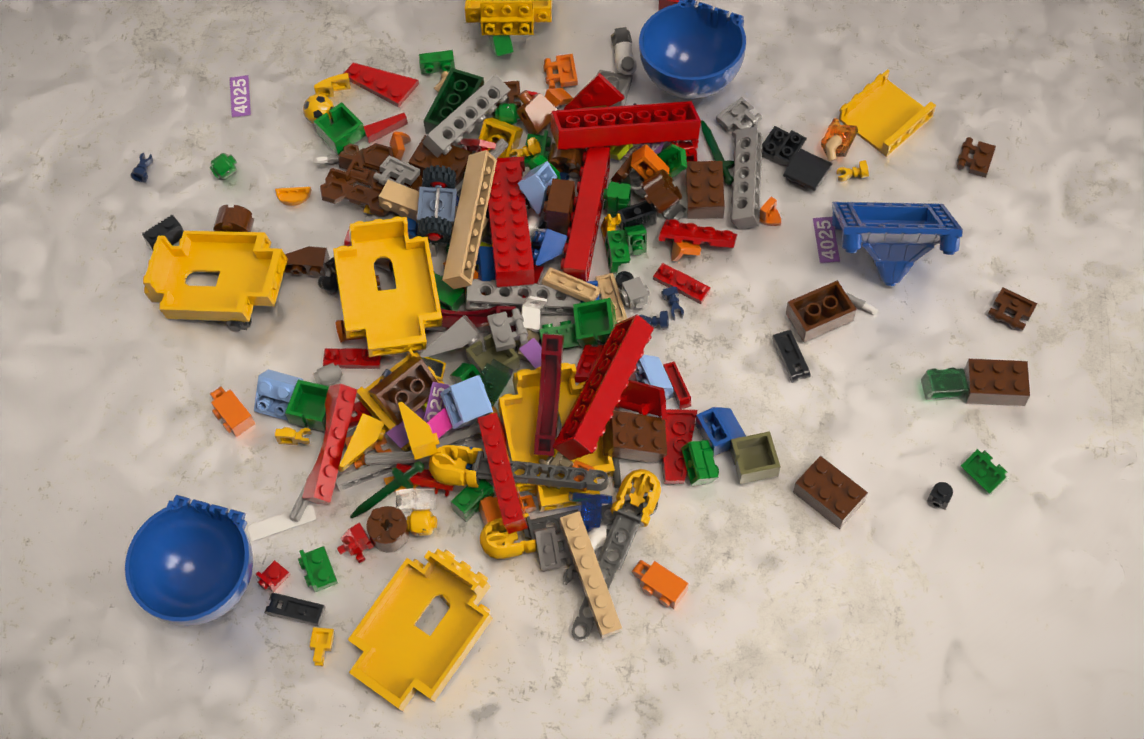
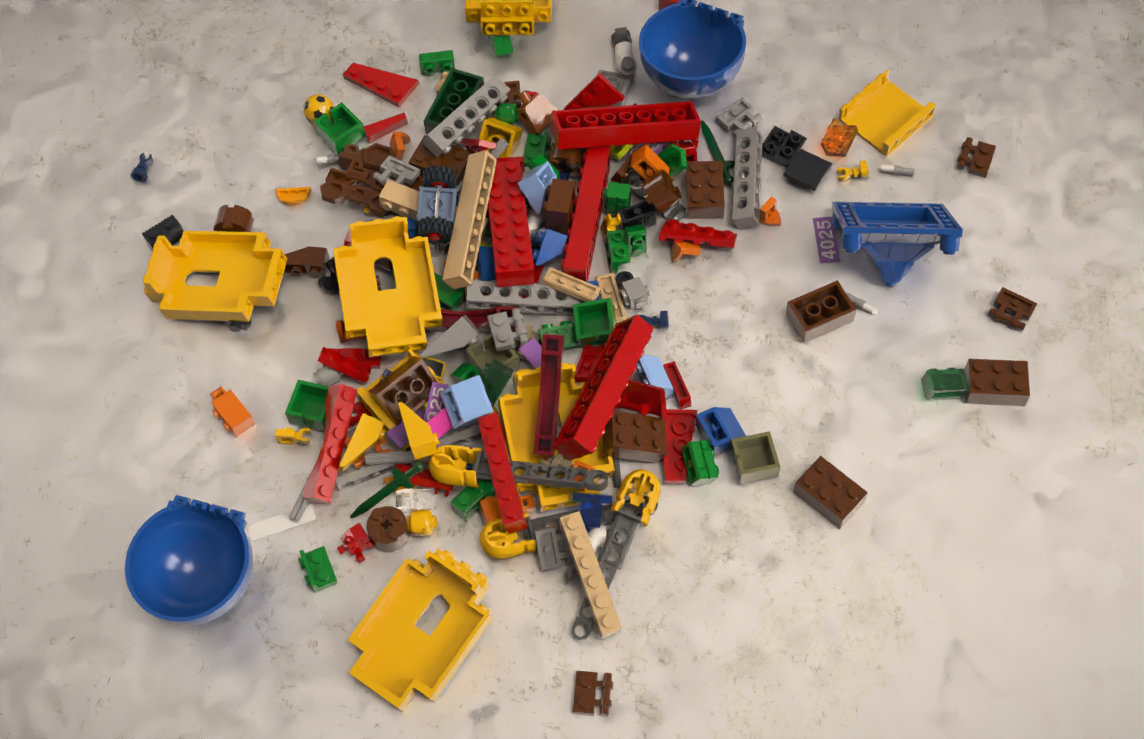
(223, 166): green head -> none
(240, 96): medium lavender sticker -> none
(272, 576): red bracket -> none
(274, 393): light blue slope -> none
(295, 609): black plate -> none
(320, 642): yellow plate -> none
(335, 83): yellow slope -> none
(344, 364): none -> red plate
(531, 312): white bracket -> none
(533, 147): yellow piece -> none
(558, 97): orange tile -> none
(566, 71): orange plate -> none
(585, 693): none -> reddish brown plate
(661, 583): orange brick -> none
(671, 295): dark blue piece -> none
(685, 284): red plate -> none
(791, 355): black plate -> none
(831, 146): tan arm -> none
(897, 170): none -> light grey piece
(940, 495): black plate -> none
(984, 471): green bracket -> none

